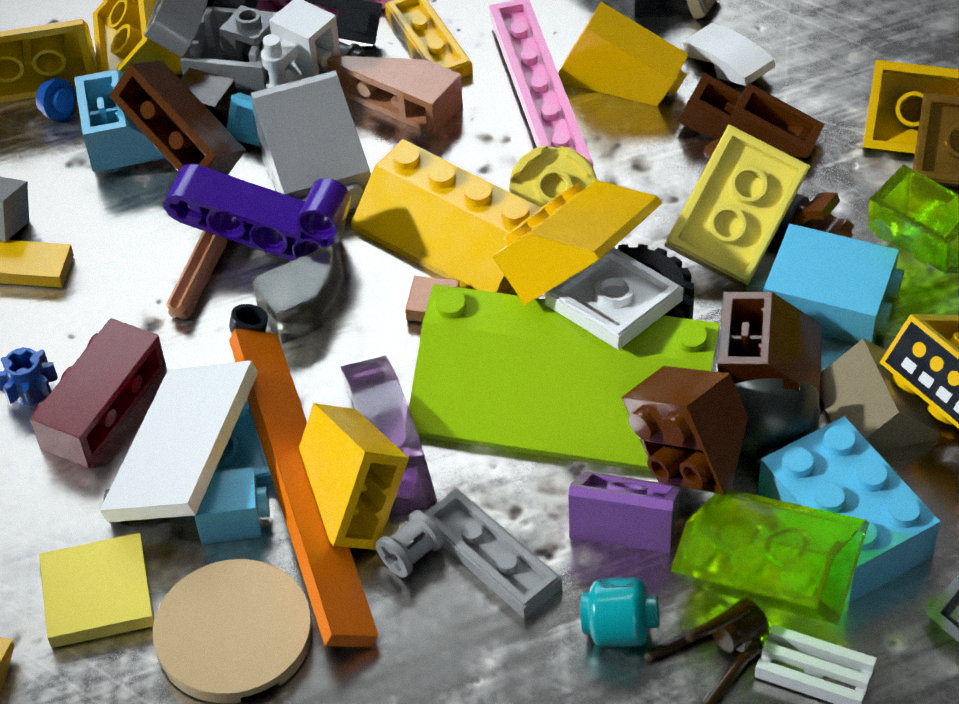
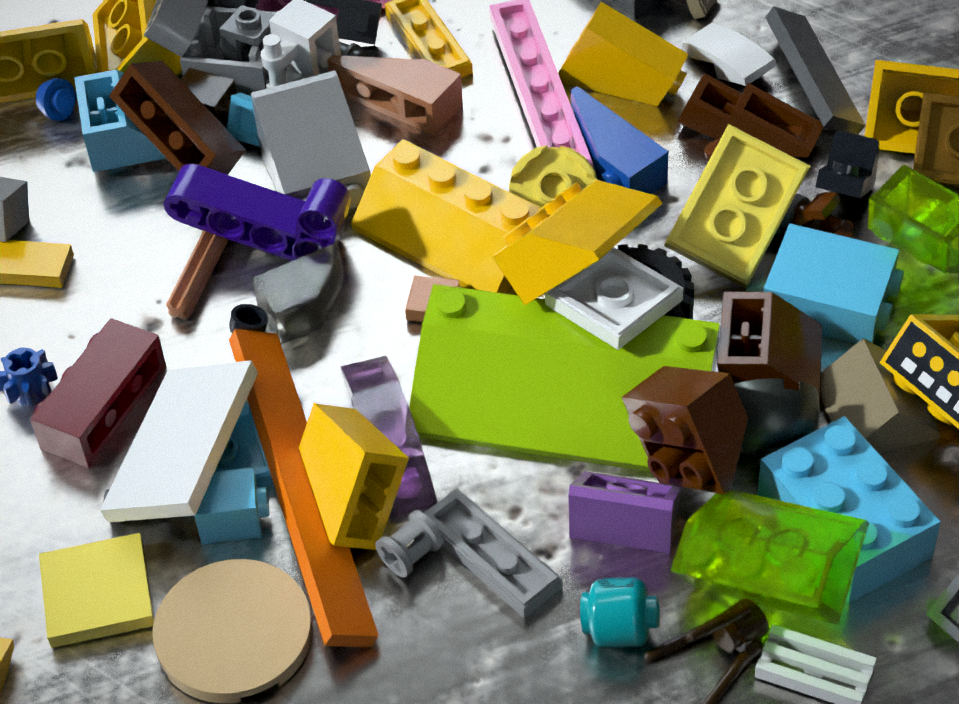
(617, 148): none -> slope
(814, 71): none -> dark grey tile
(850, 165): none -> black slope

